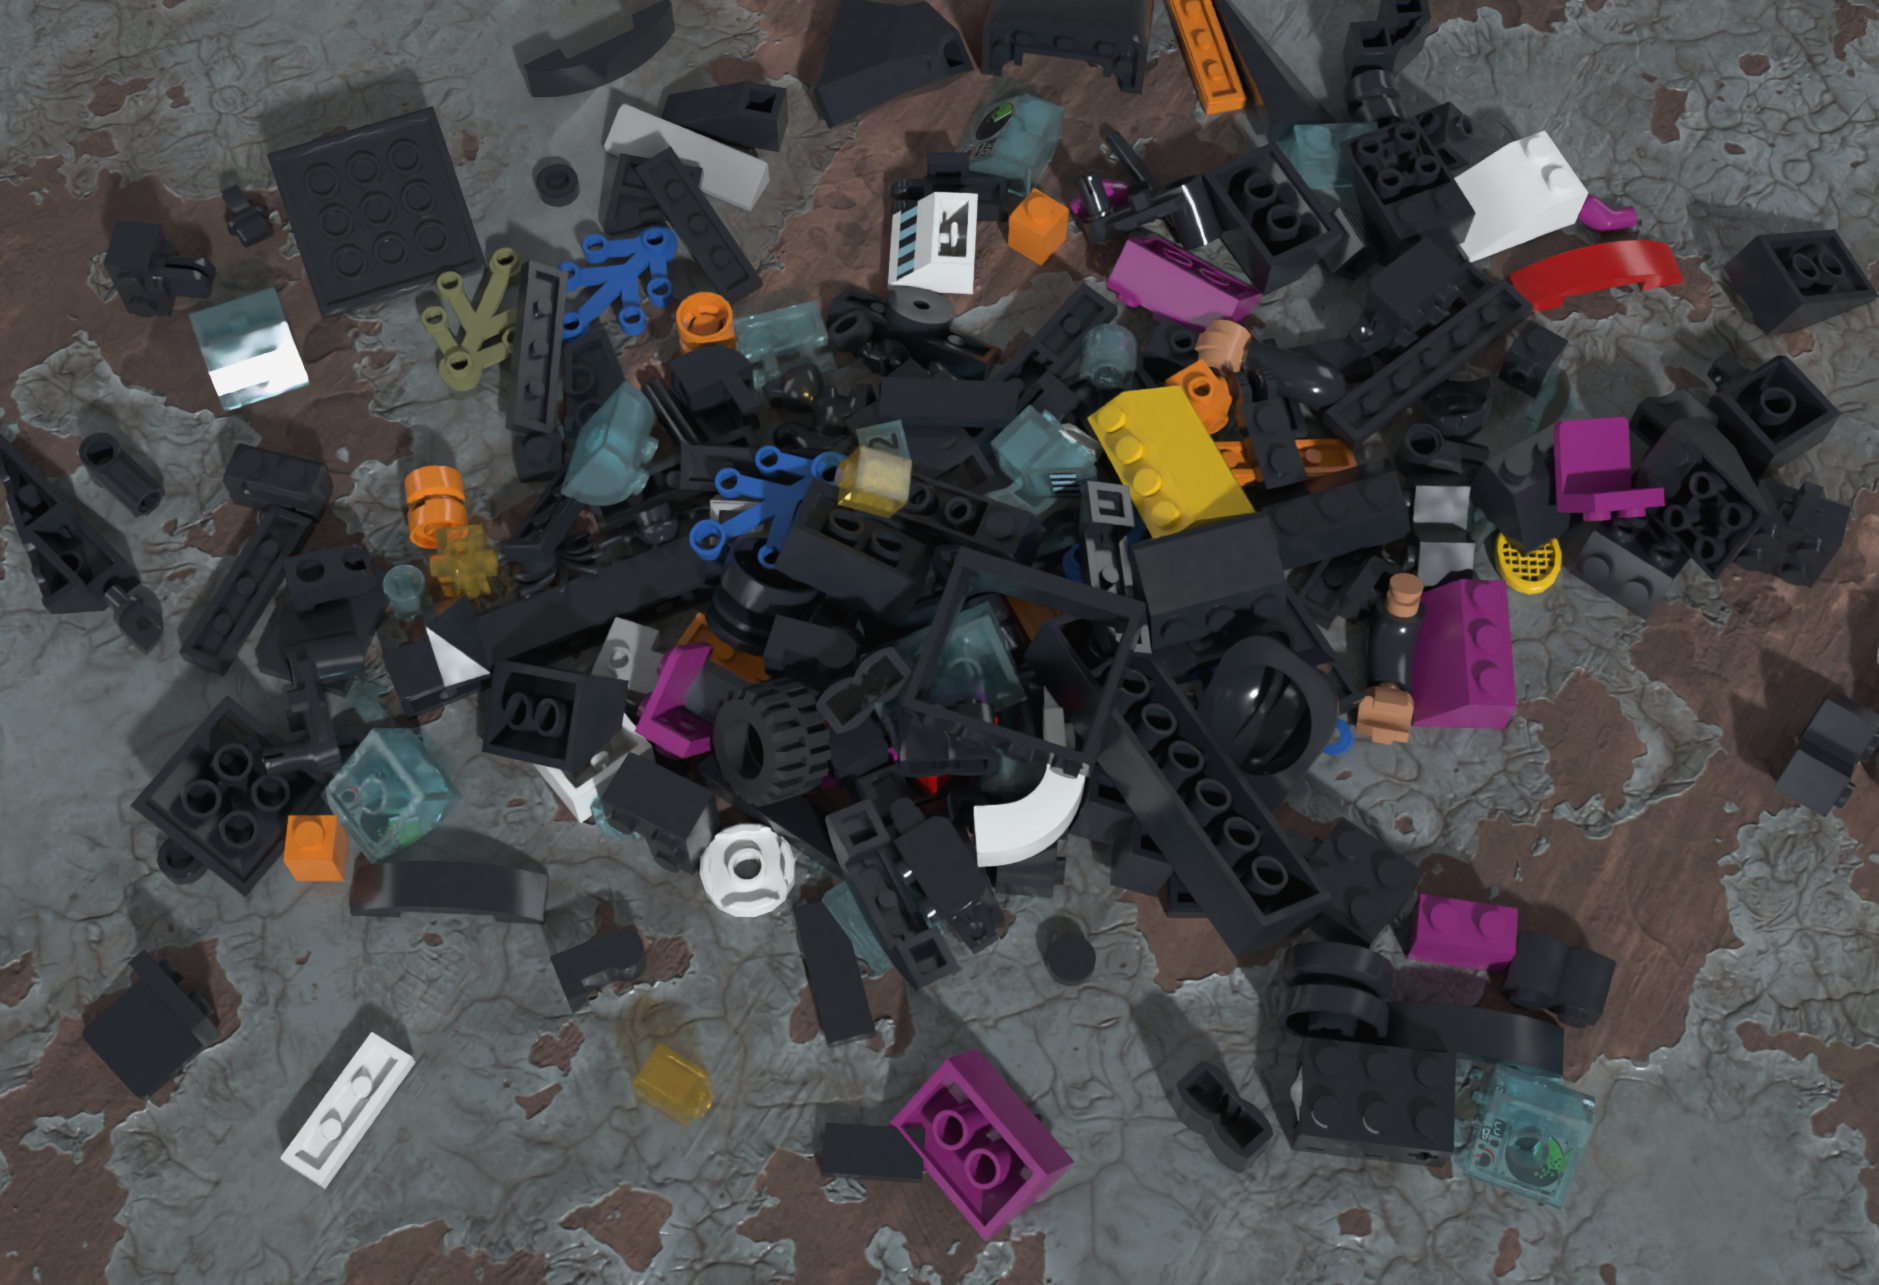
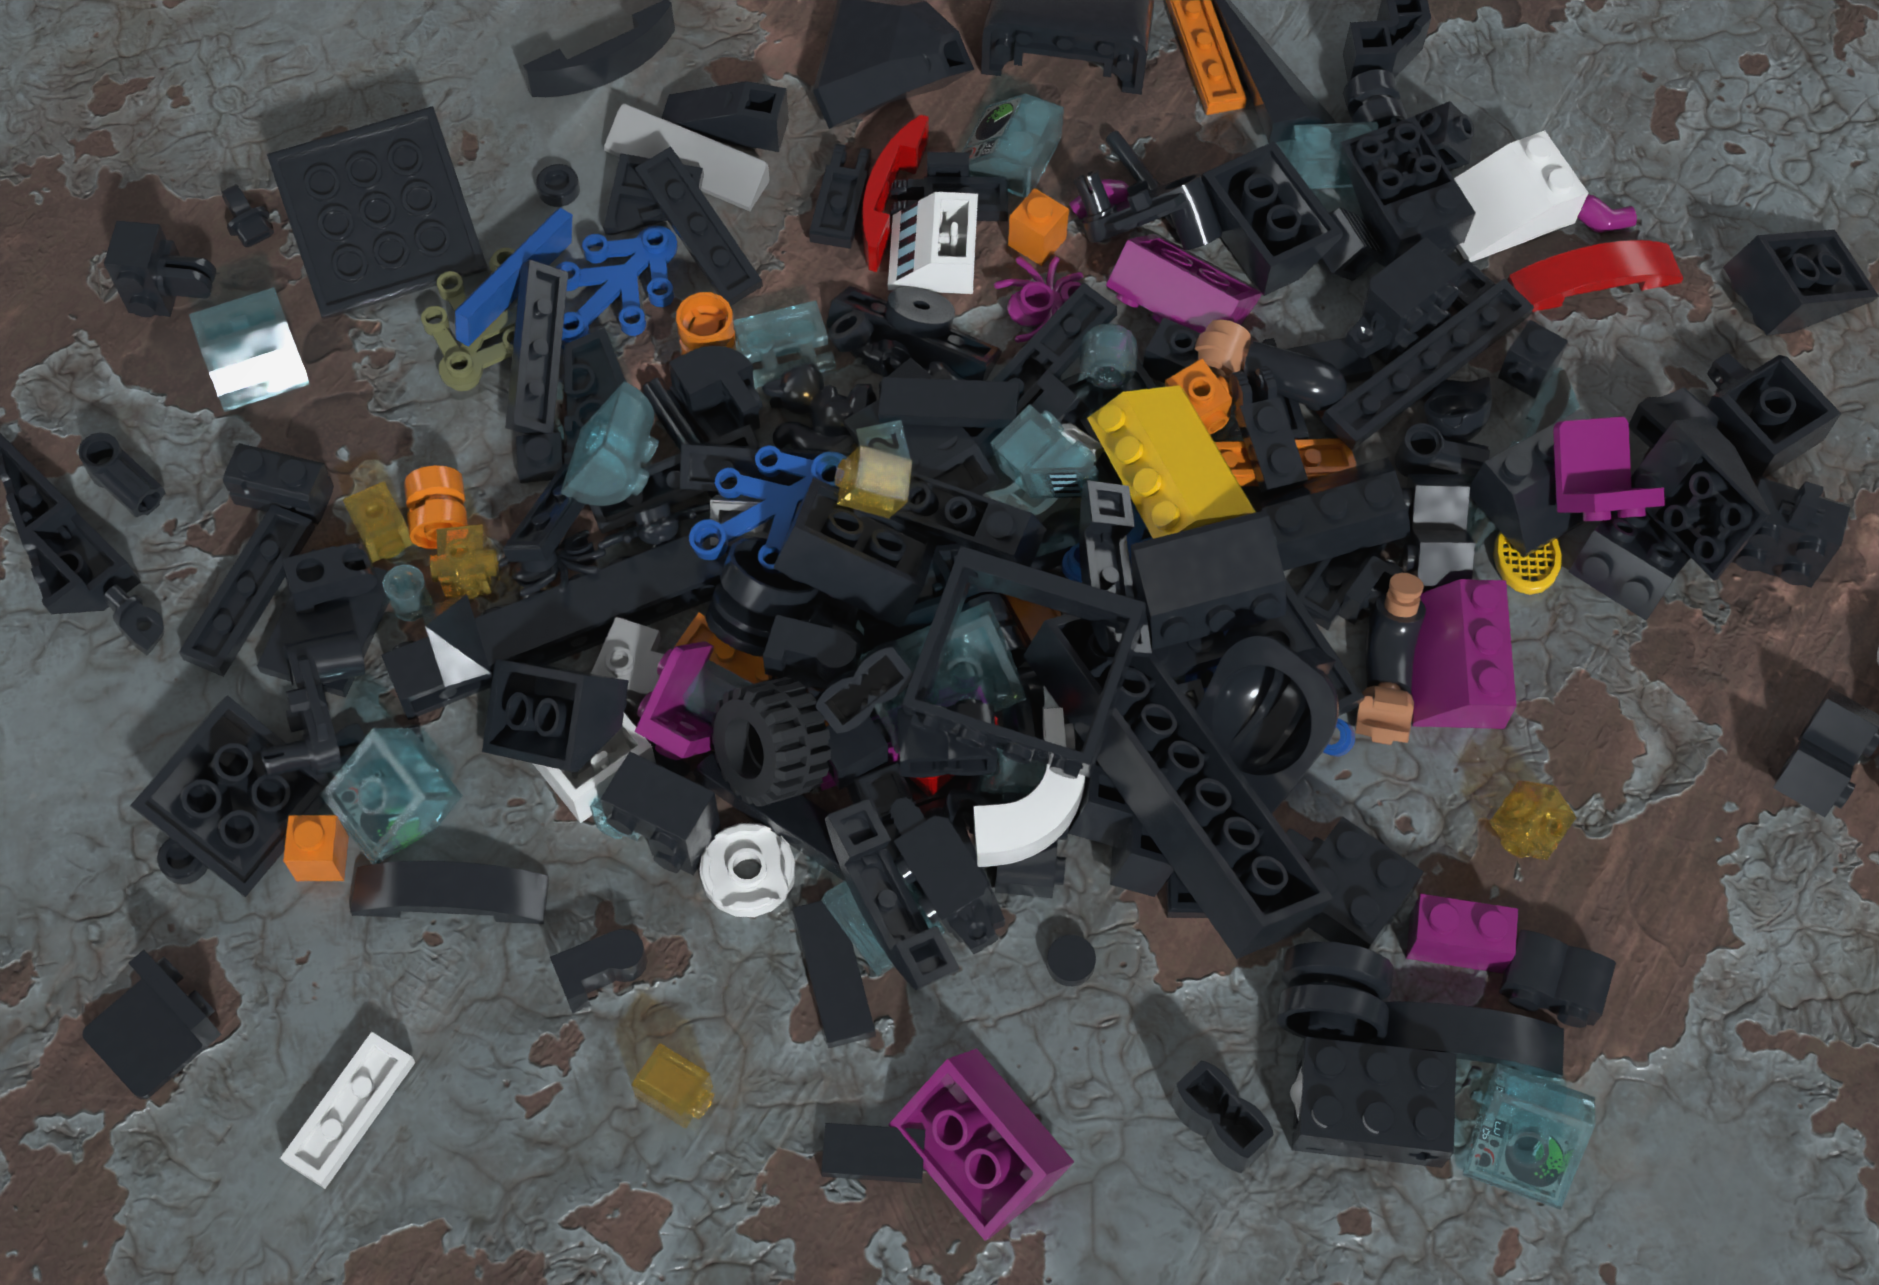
(378, 521): none -> clear yellow brick
(503, 284): none -> blue tile
(840, 199): none -> black hinge
(901, 153): none -> red slope
(1038, 300): none -> magenta animal
(1532, 820): none -> clear yellow brick

